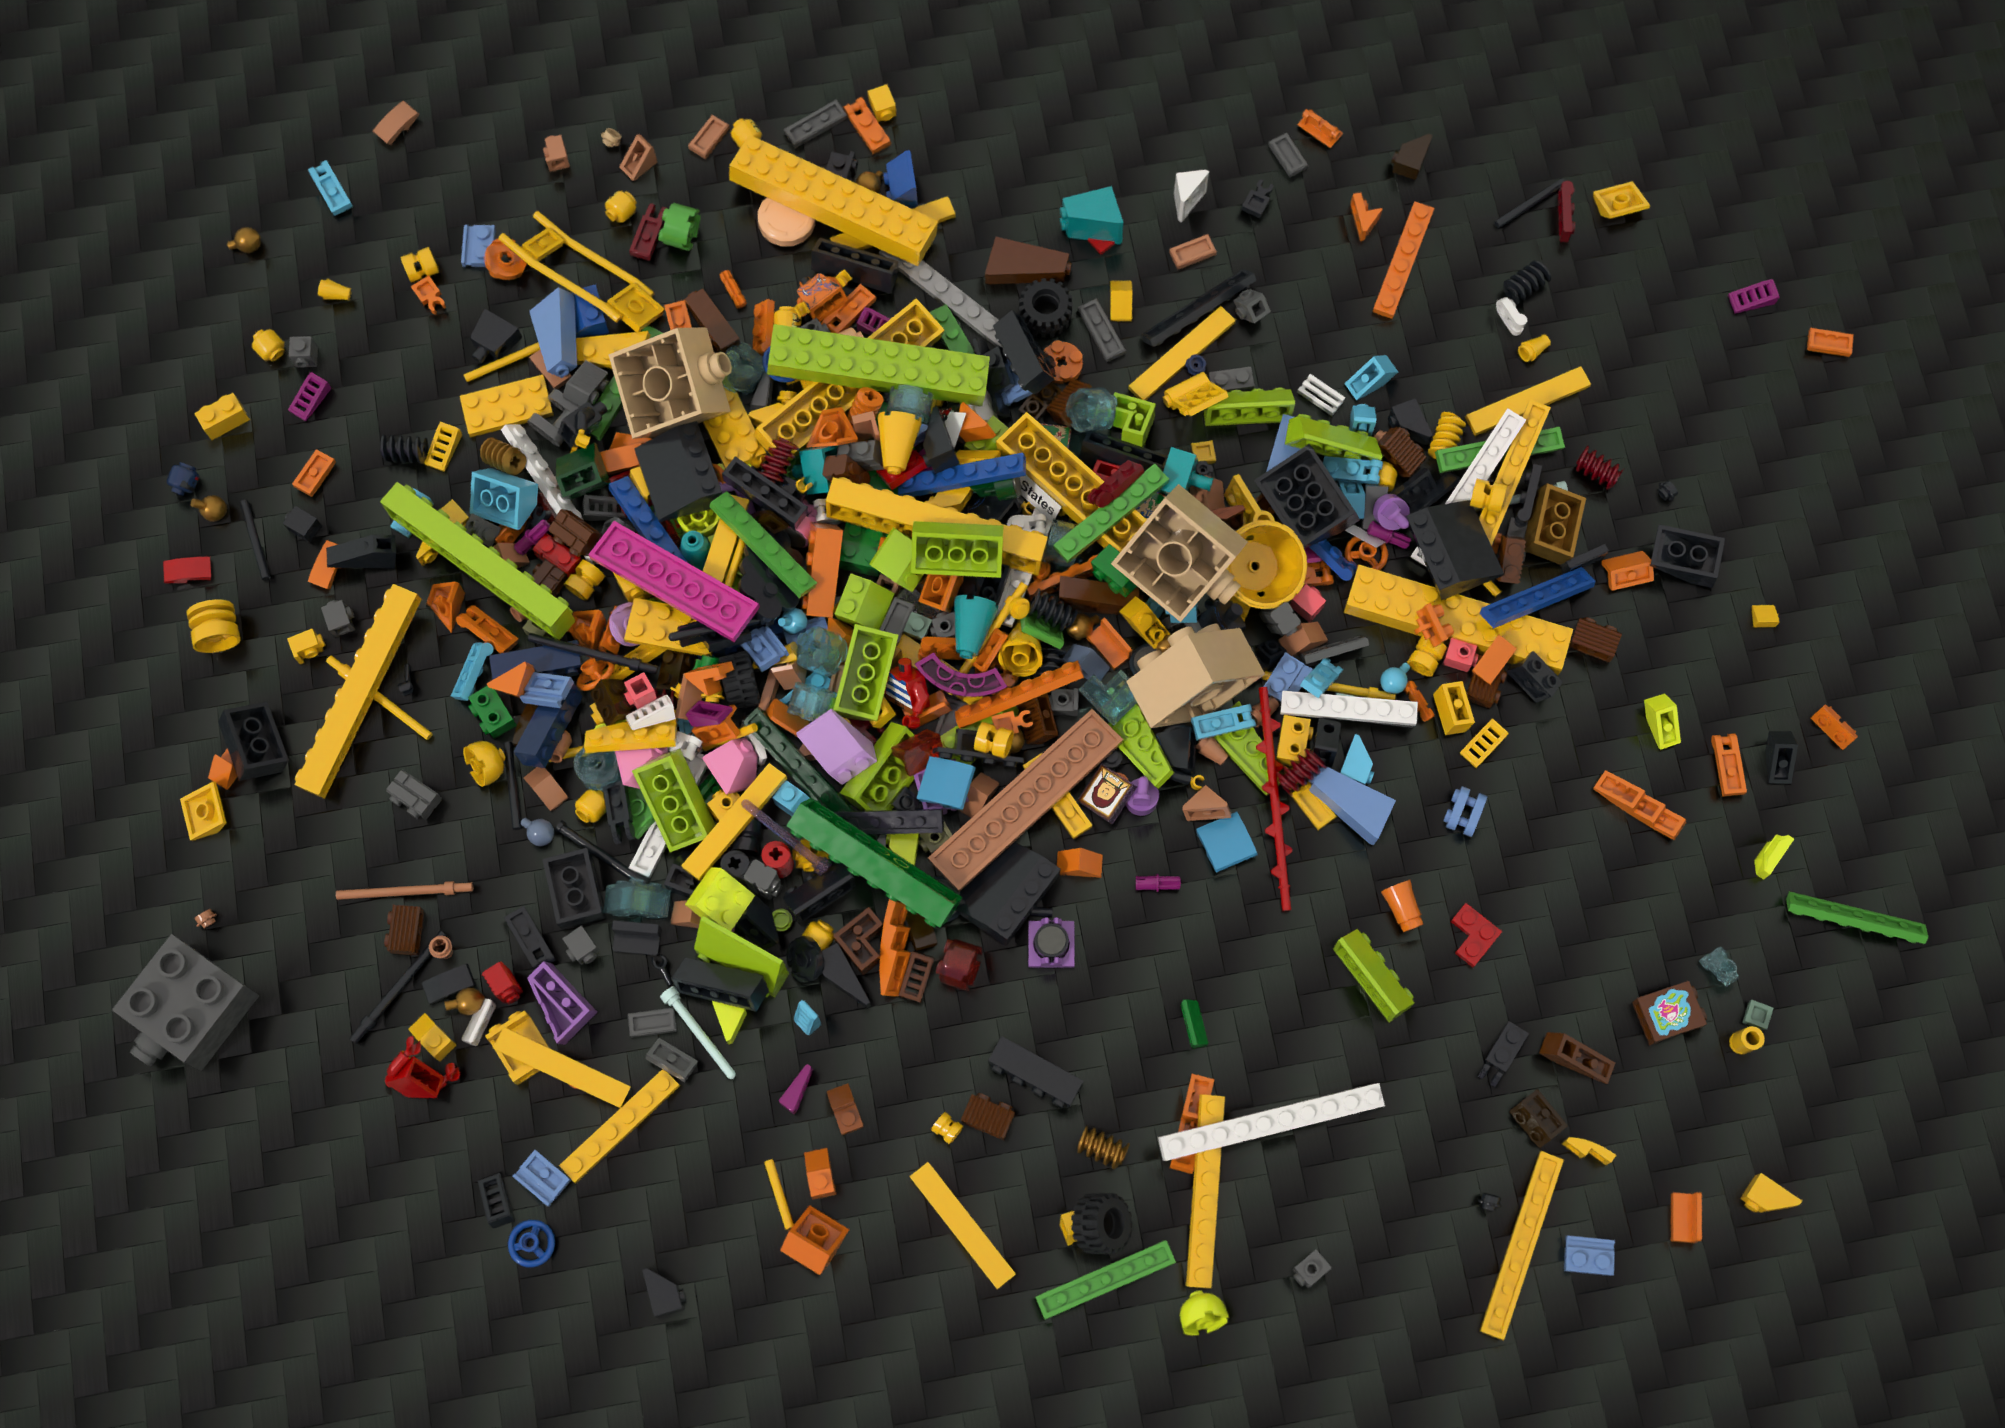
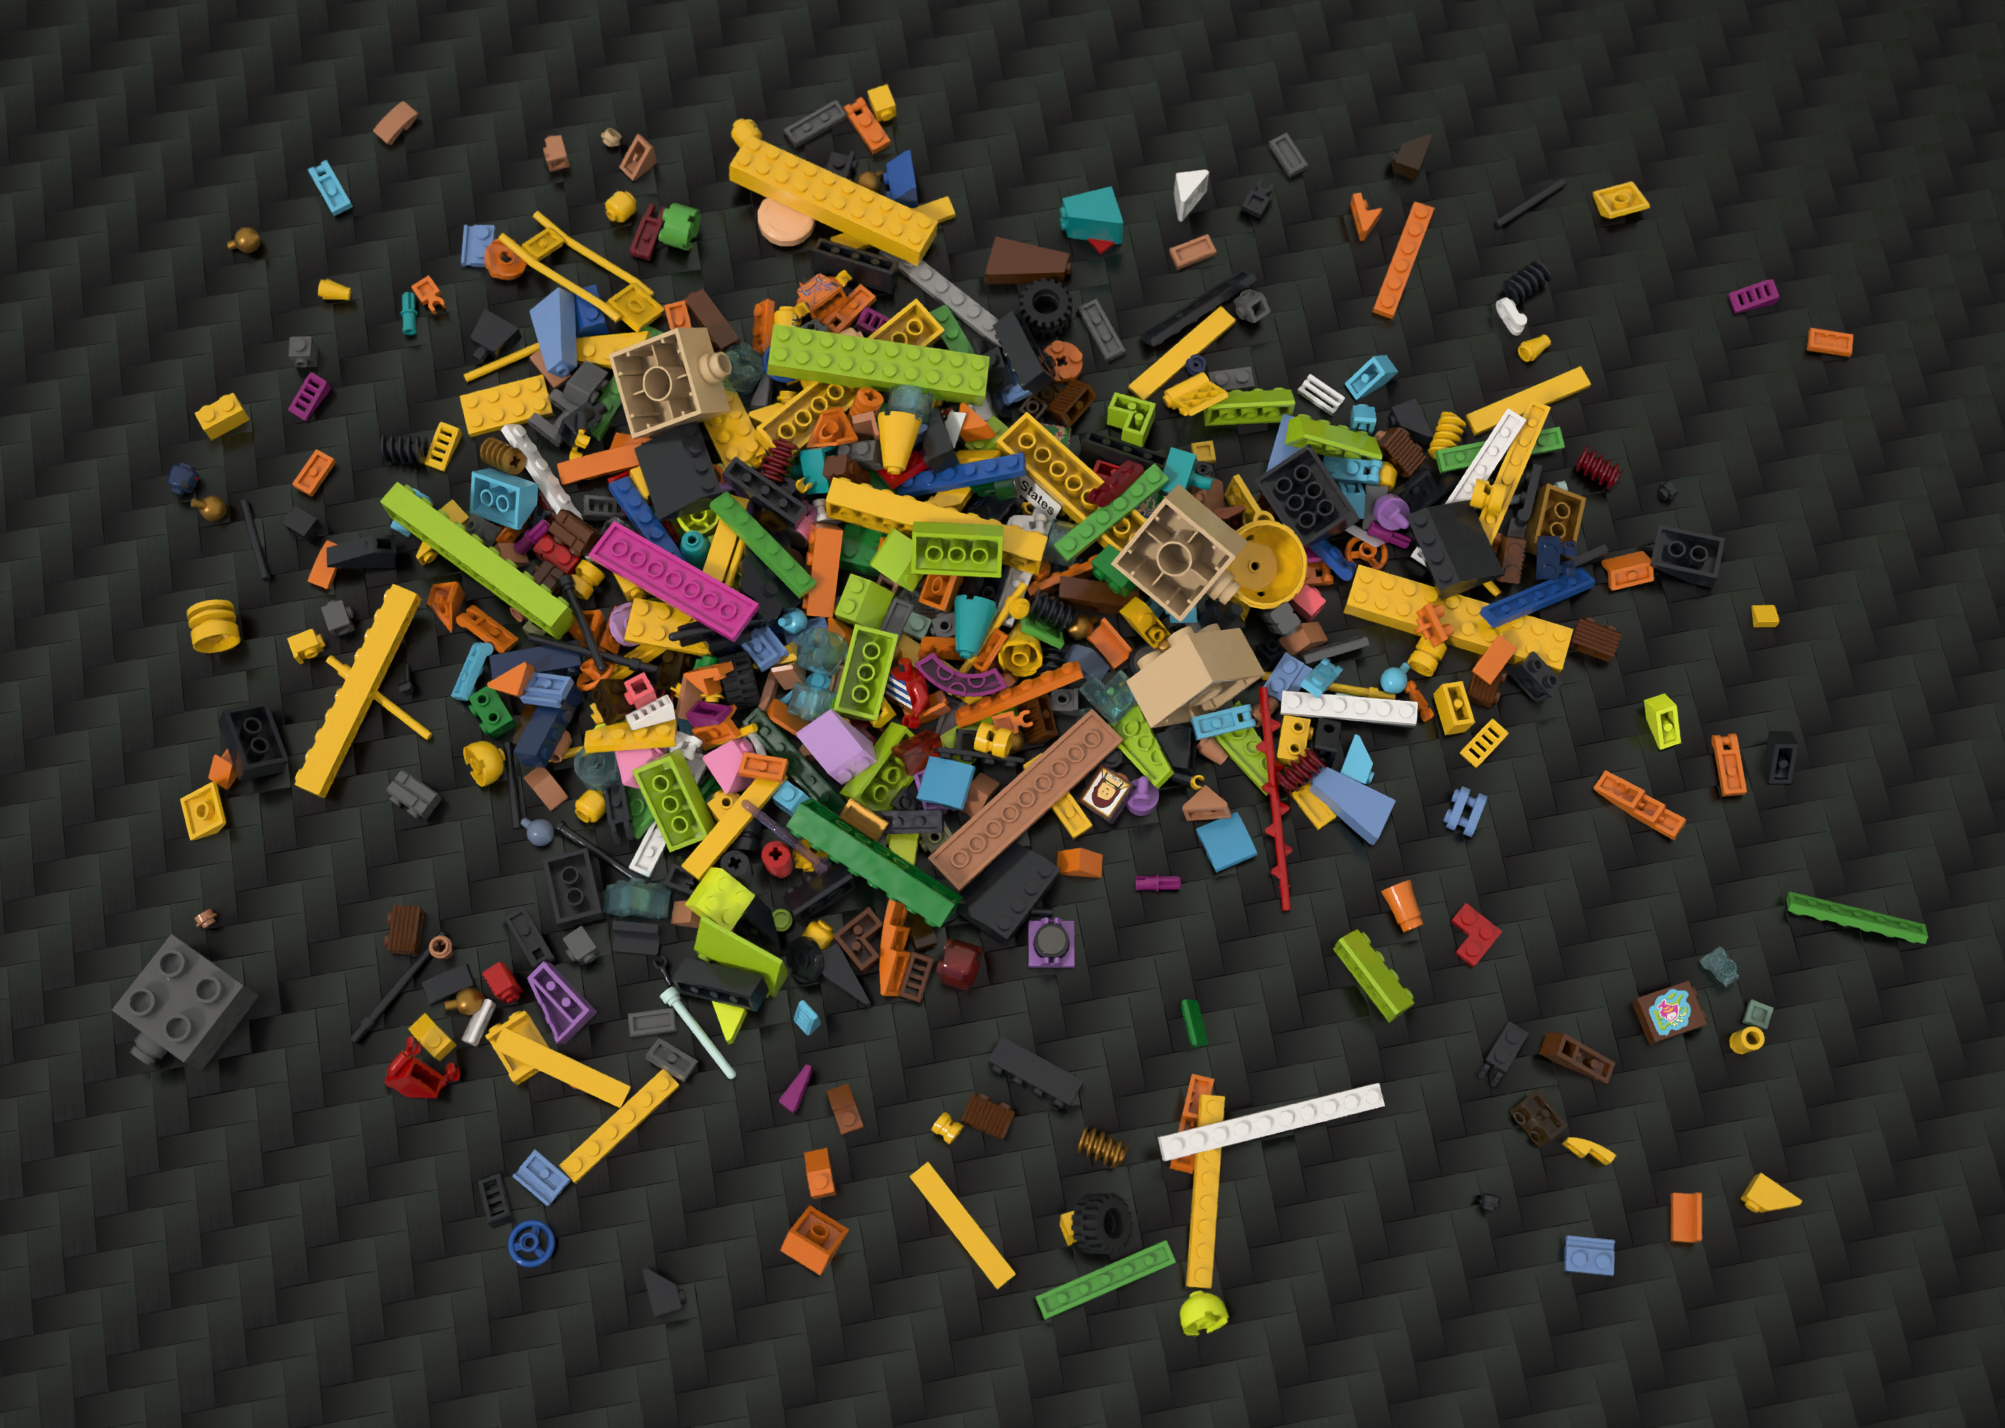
(187, 569): red slope -> none
(268, 345): yellow head -> none
(409, 313): none -> teal axle
(426, 261): yellow wheel -> none
(447, 888): nougat bar -> none
(566, 585): none -> black piece
(581, 472): dark green slope -> none
(709, 136): nougat tile -> none
(733, 289): orange axle -> none
(763, 767): none -> orange plate
(763, 880): dark grey brick -> none
(779, 1194): yellow bar -> none
(864, 819): none -> pearl gold tile
(1091, 409): clear light blue brick -> none
(1120, 301): yellow slope -> none
(1311, 1269): dark grey brick -> none
(1319, 128): orange hinge -> none
(1460, 655): coral brick -> none
(1521, 1245): yellow plate -> none
(1548, 557): none -> dark blue plate
(1565, 211): dark red hinge -> none
(1771, 855): neon yellow slope -> none
(1829, 722): orange hinge -> none

